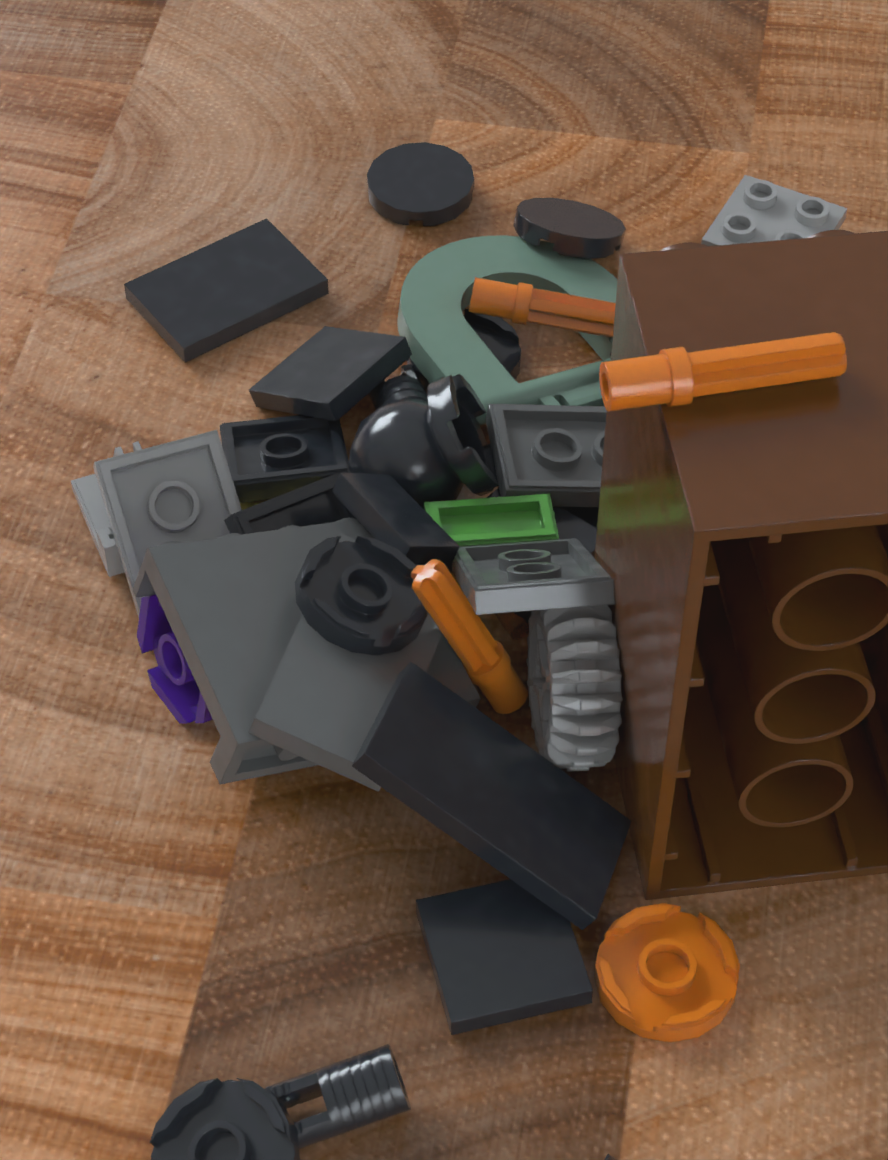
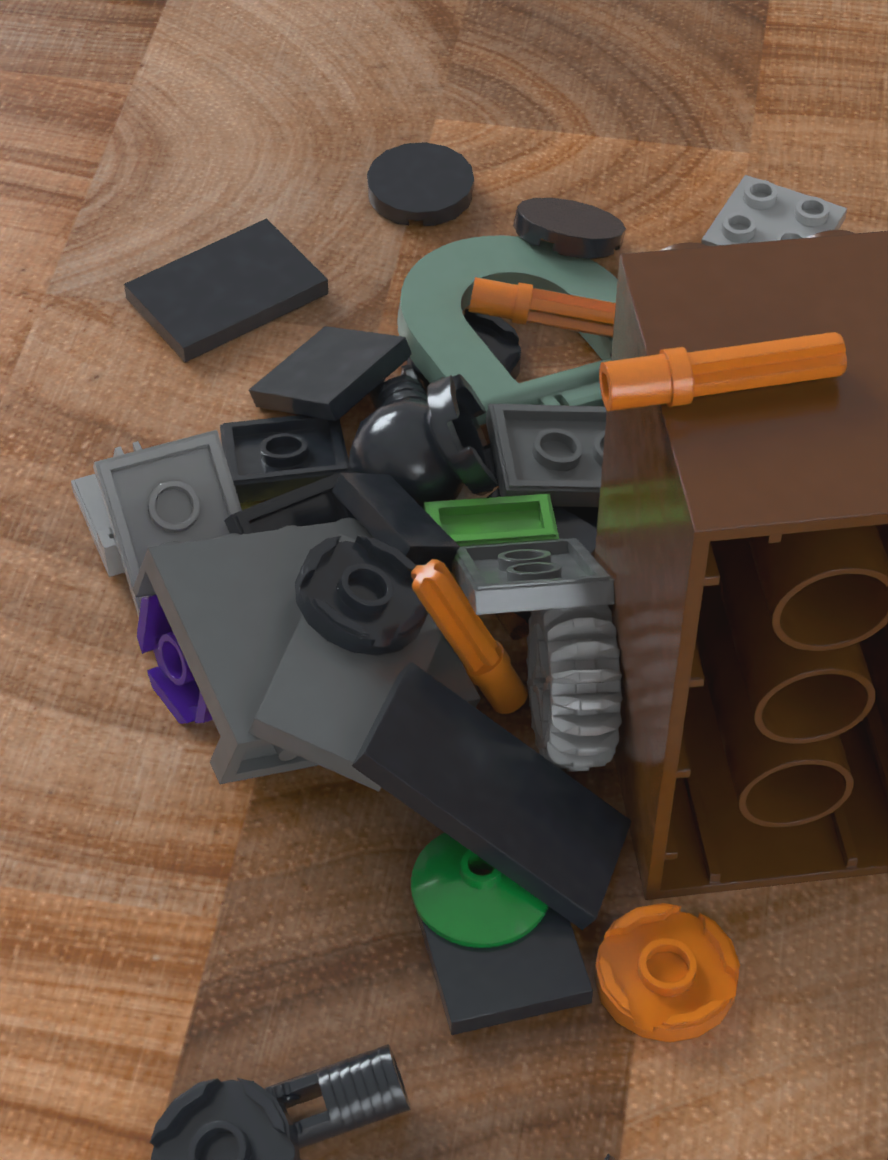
(470, 906): none -> green dish

